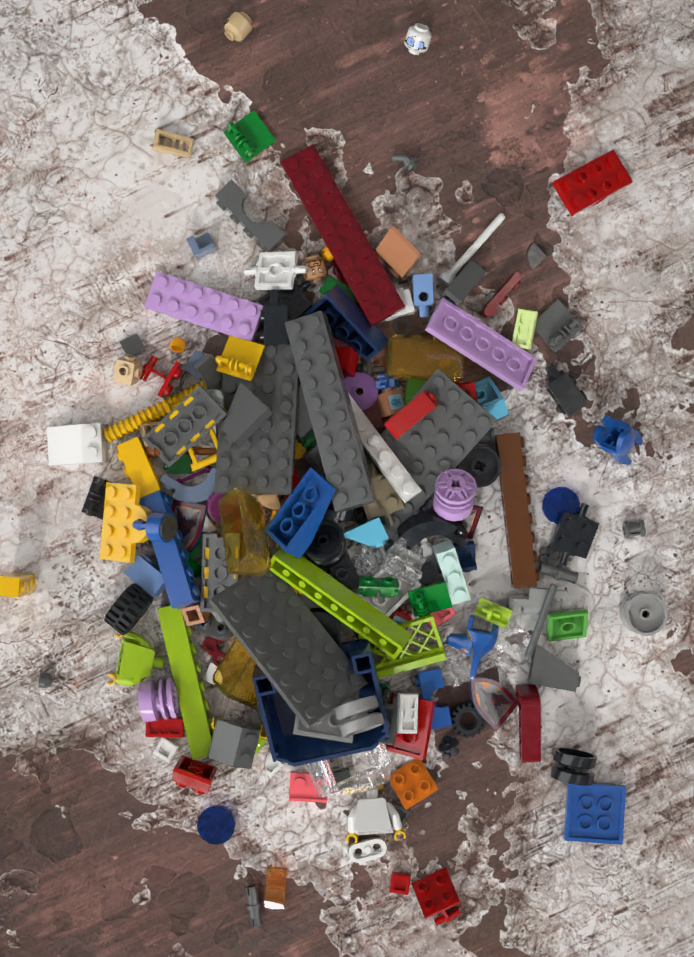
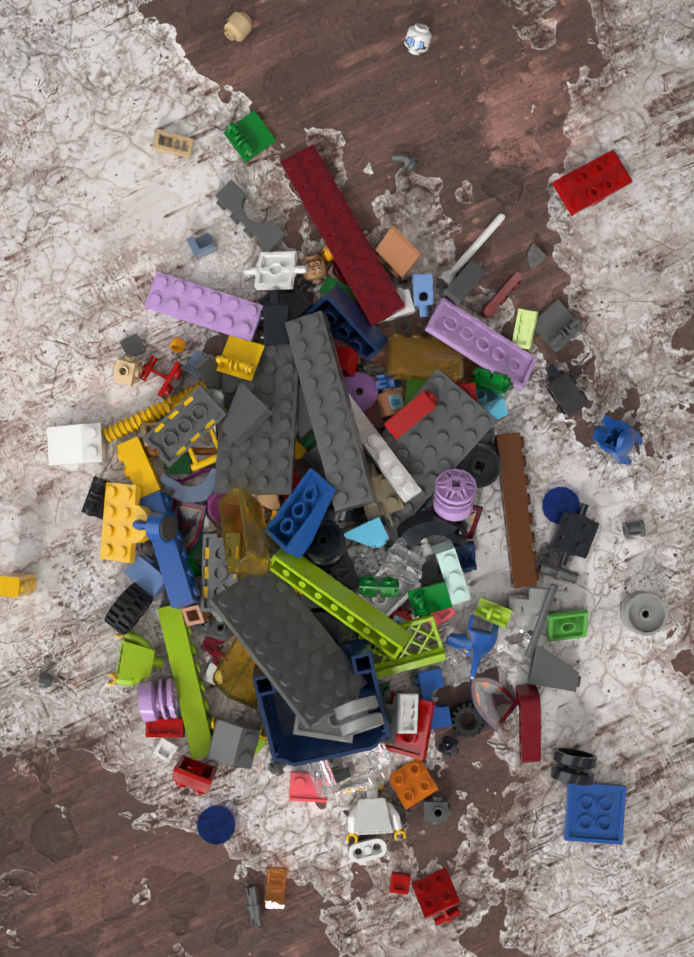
(276, 767): none -> dark grey plate
(435, 816): none -> dark grey brick
(499, 382): none -> green hinge

